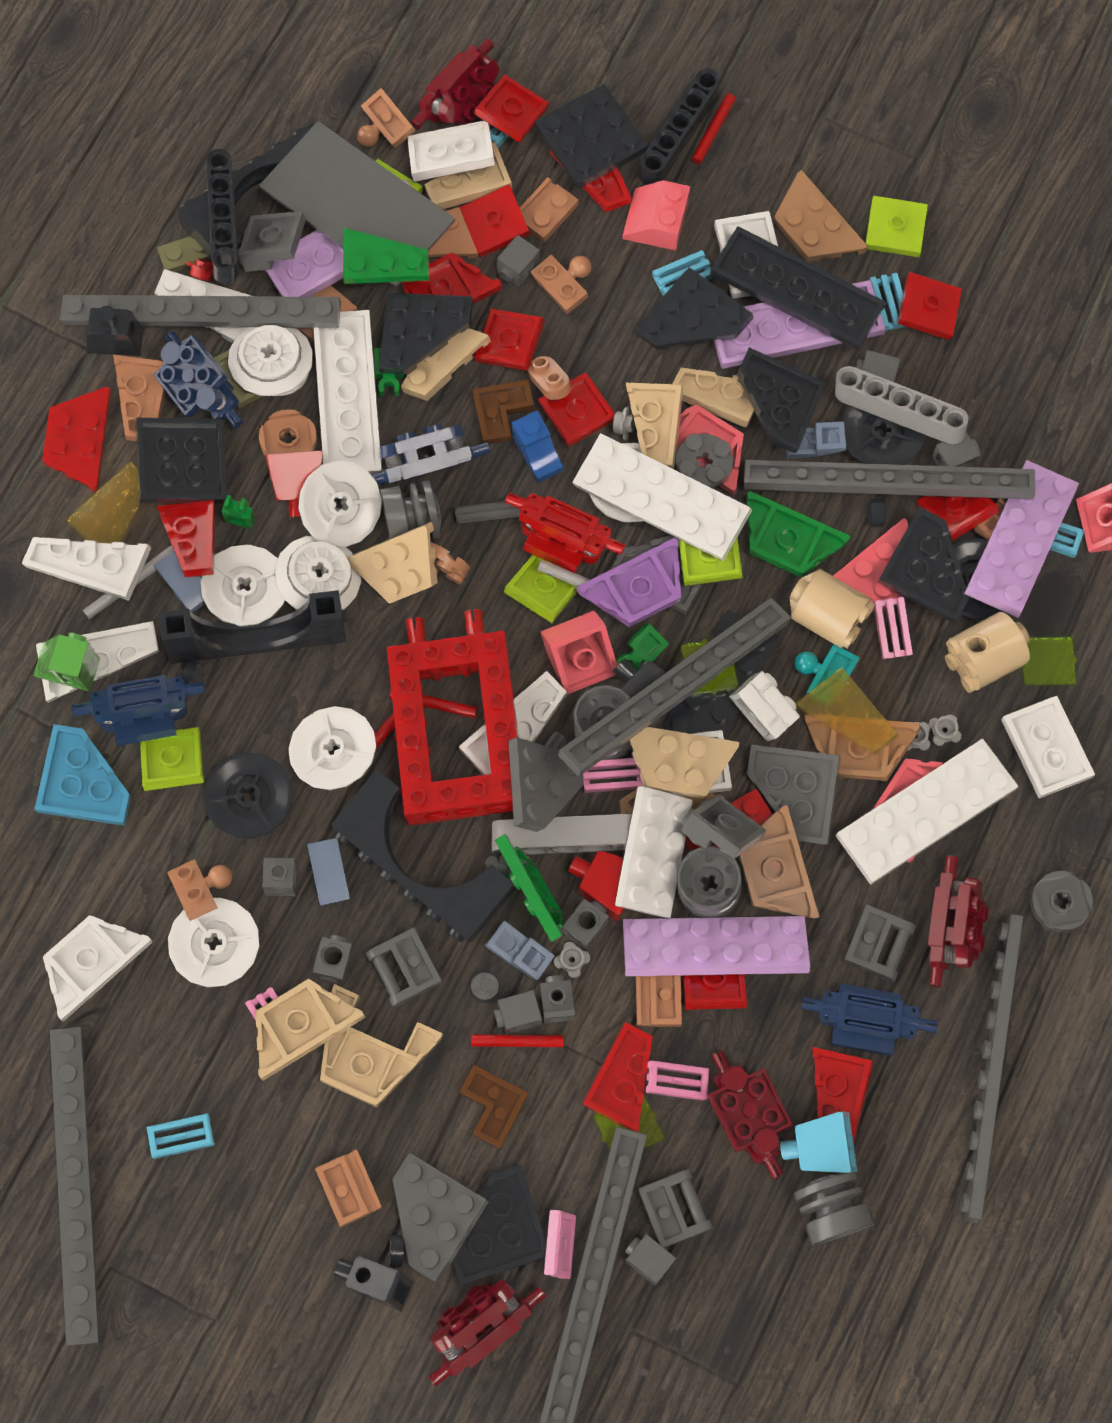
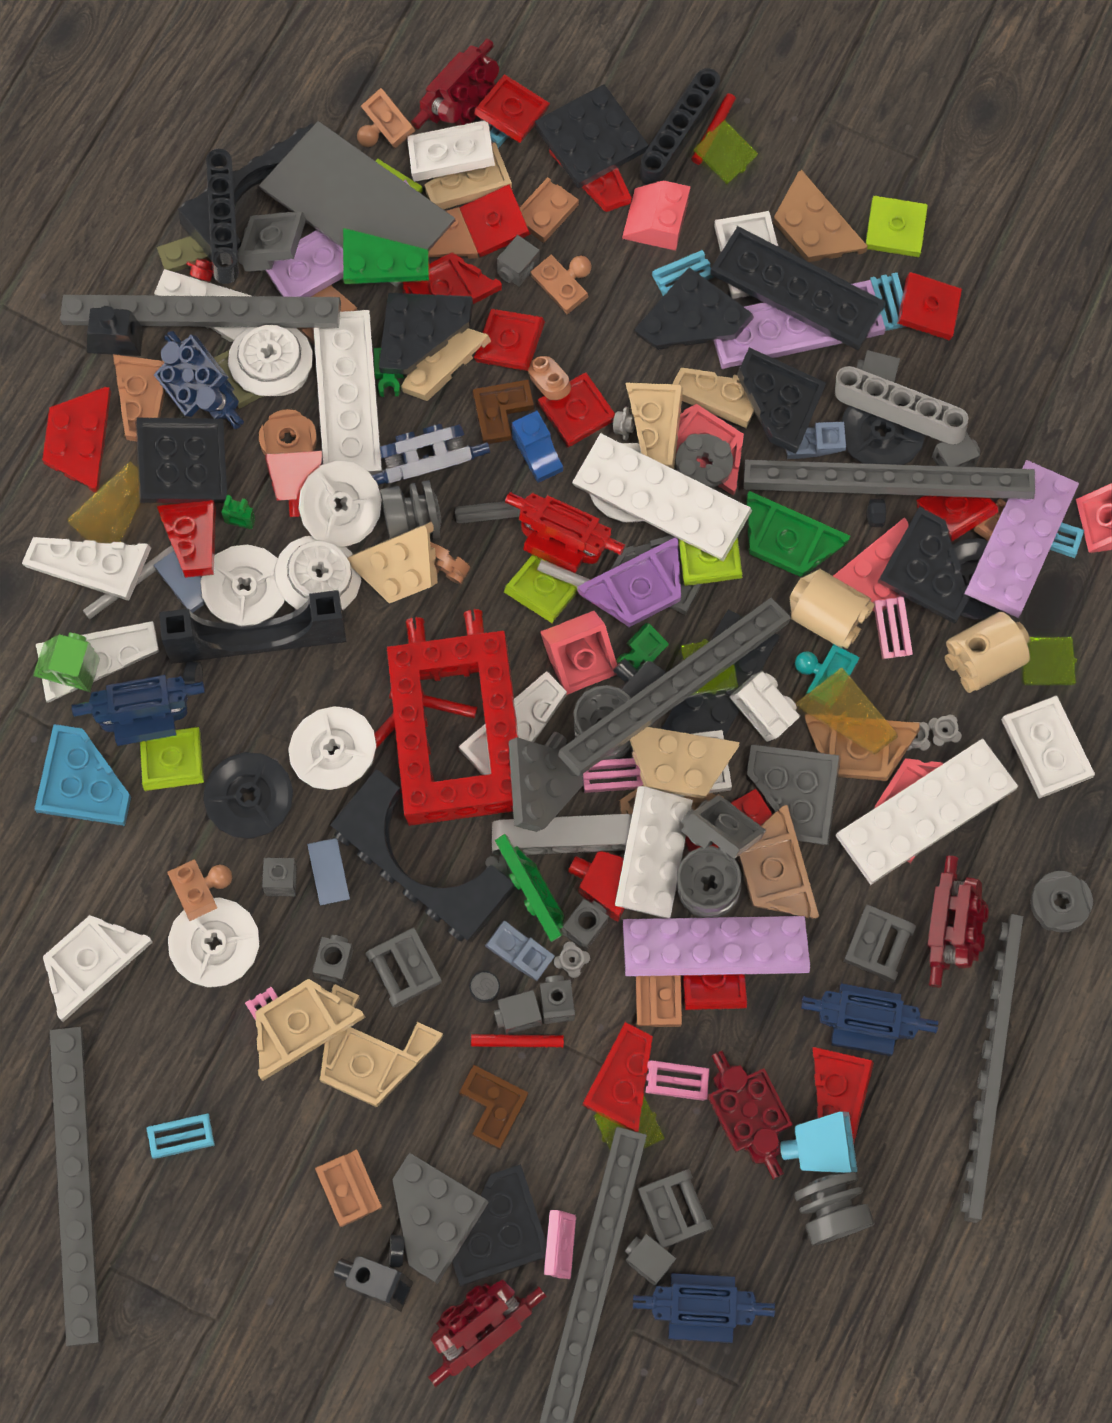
(703, 1307): none -> dark blue piece
(725, 152): none -> clear neon green piece

